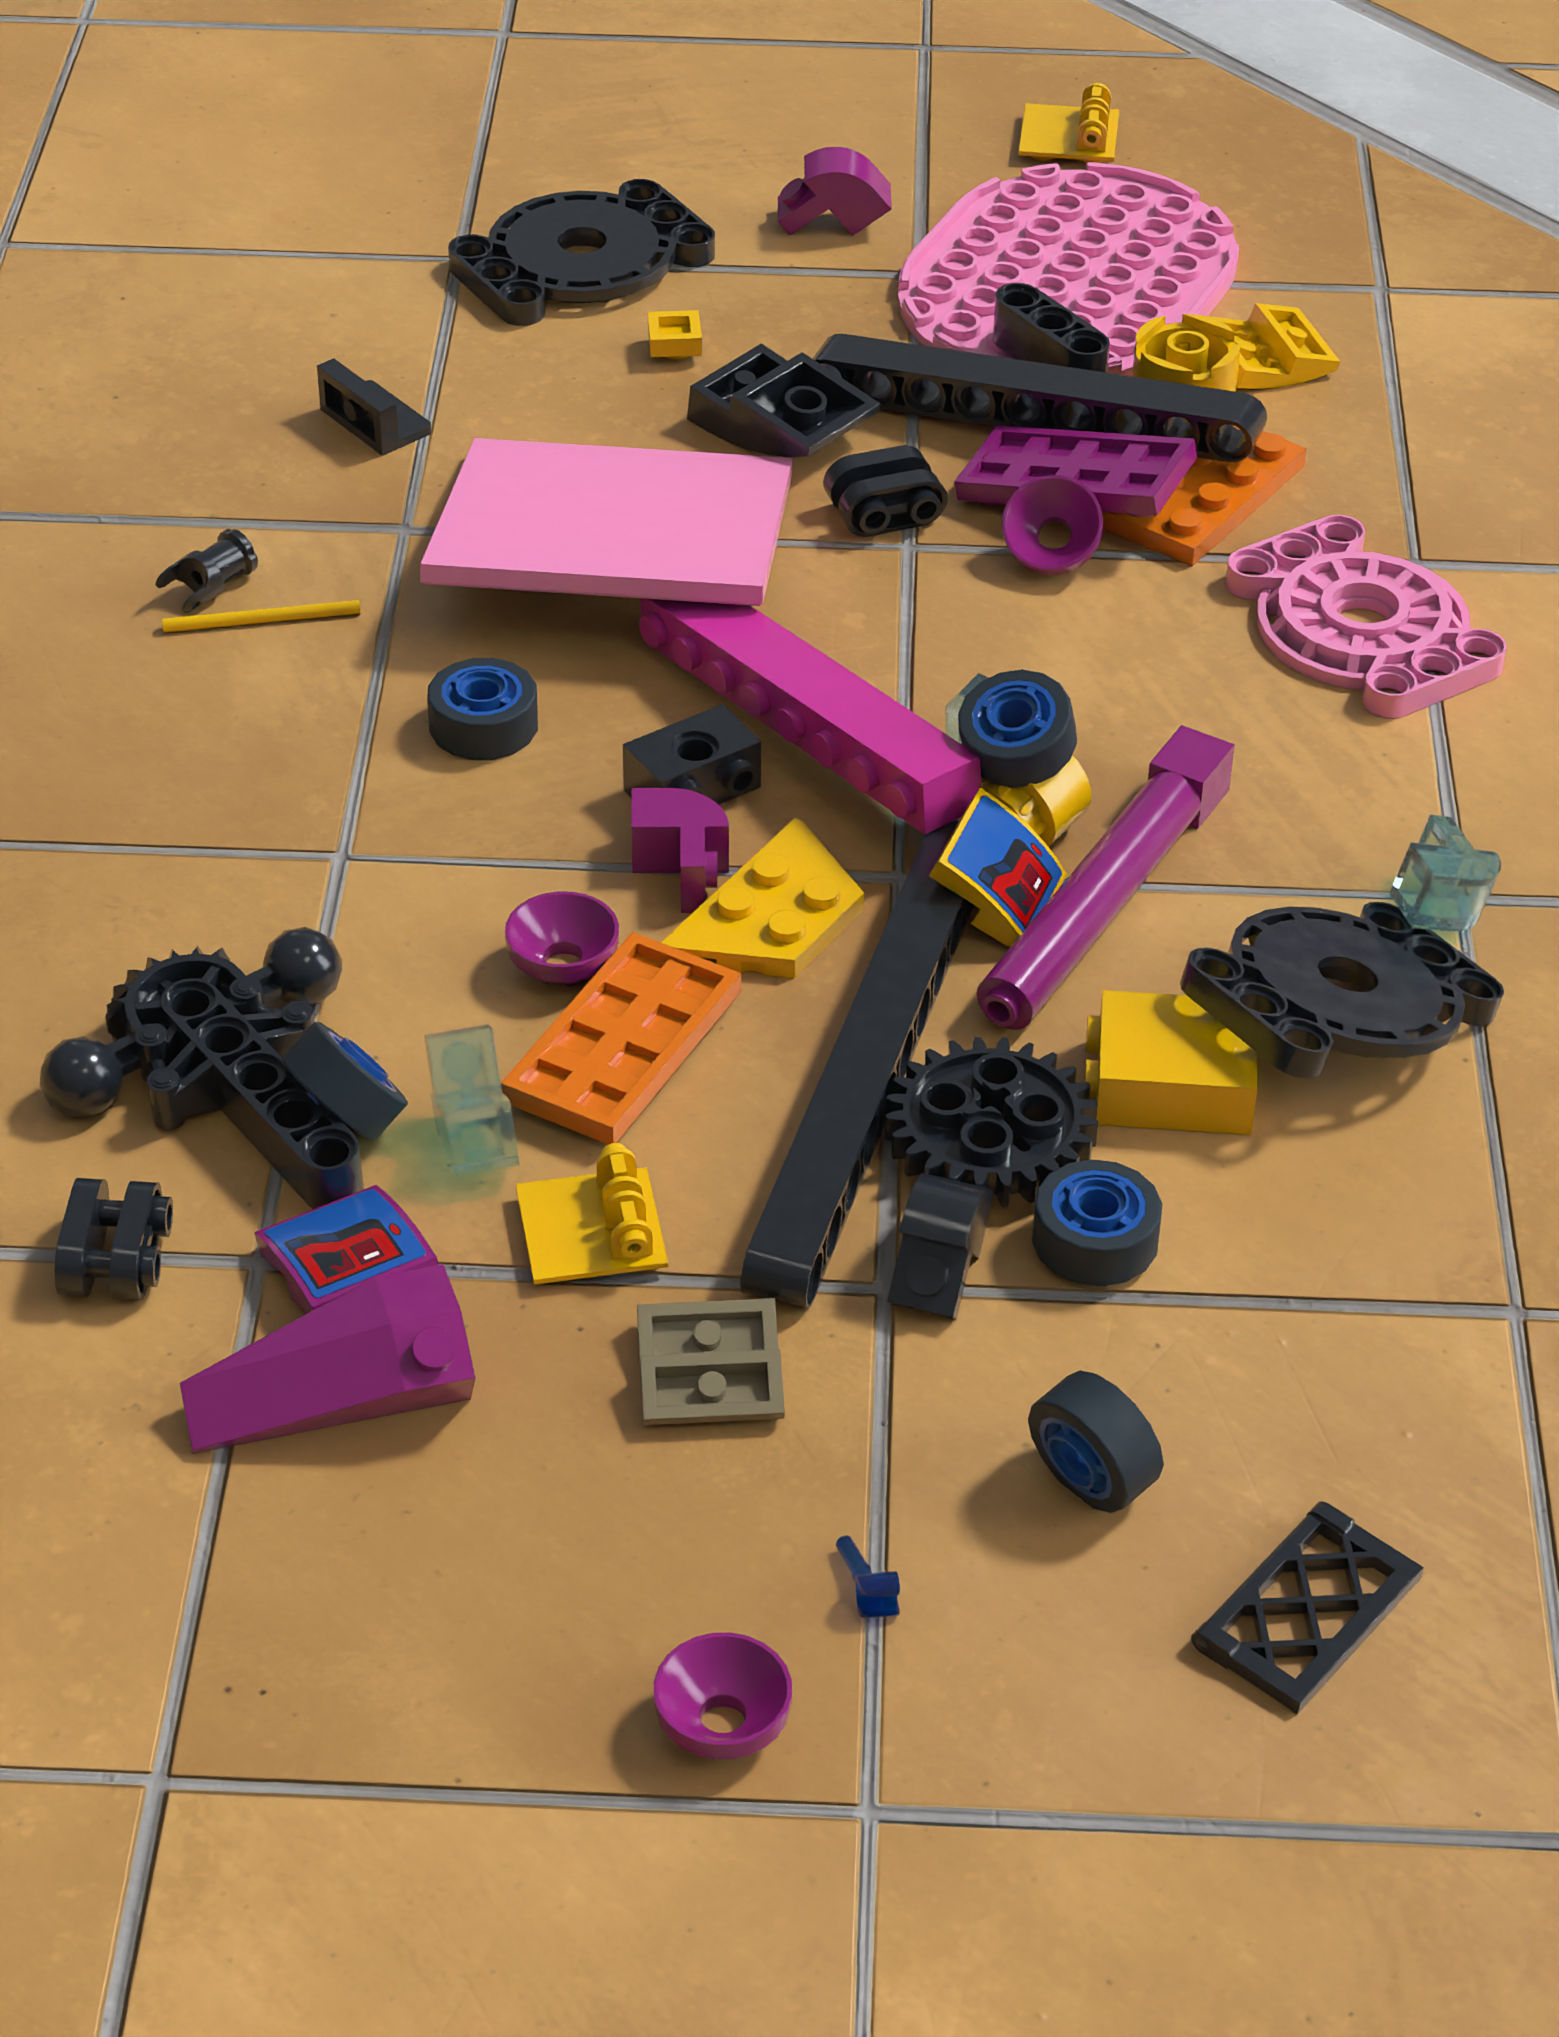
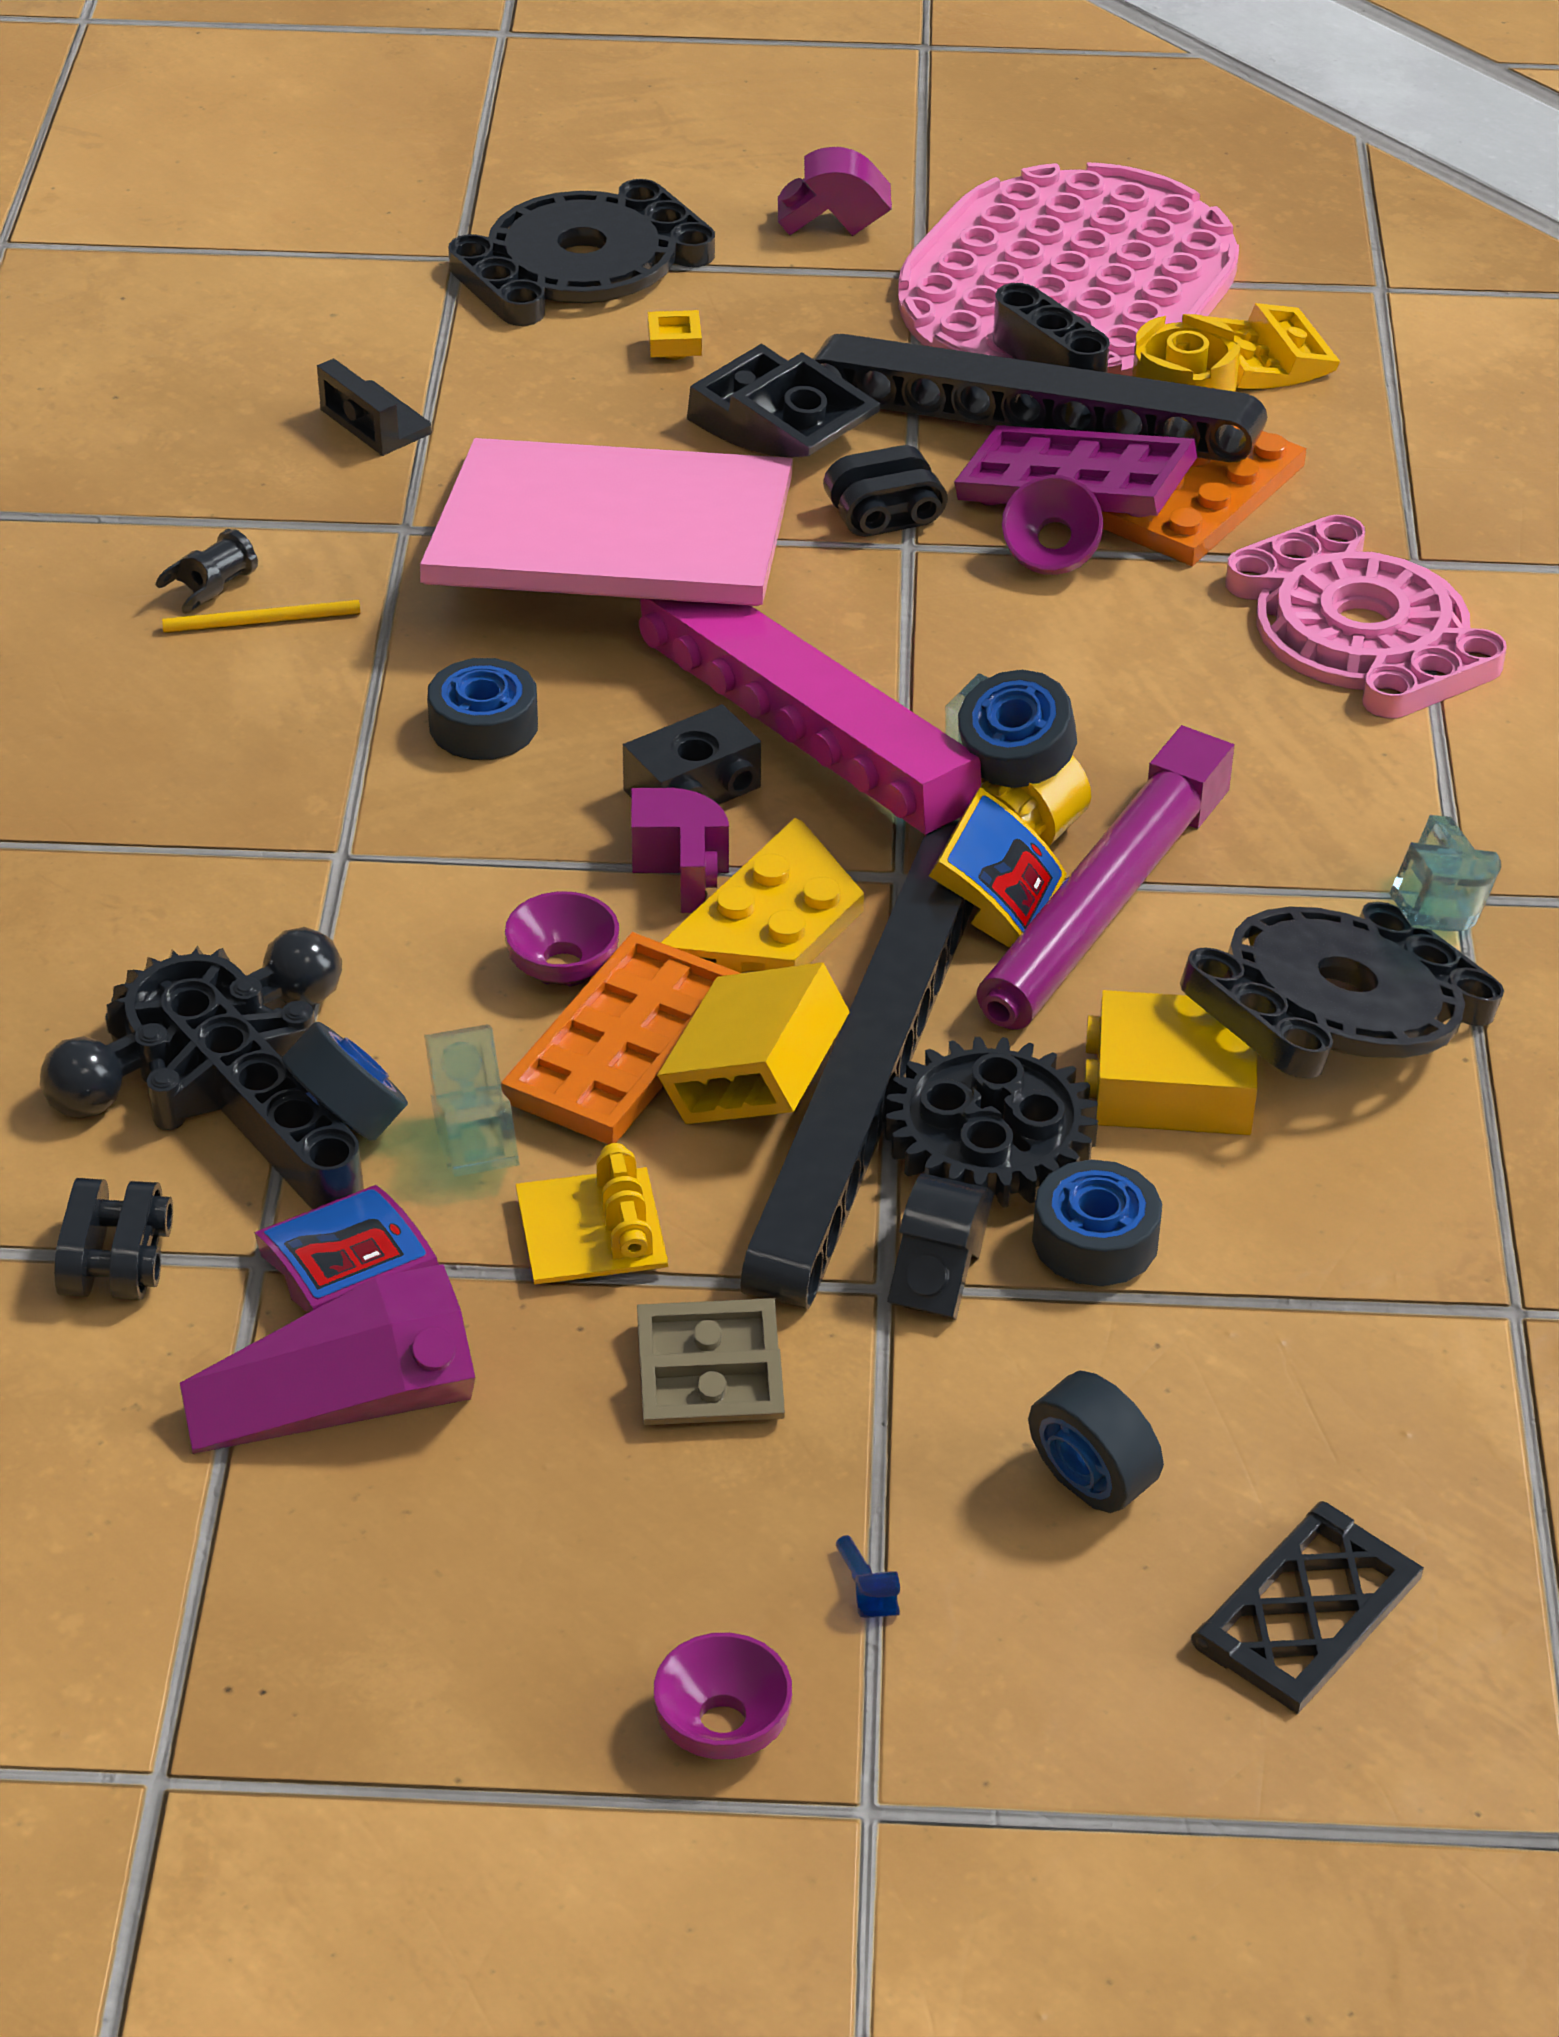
(754, 1044): none -> yellow brick
(1072, 131): yellow hinge -> none

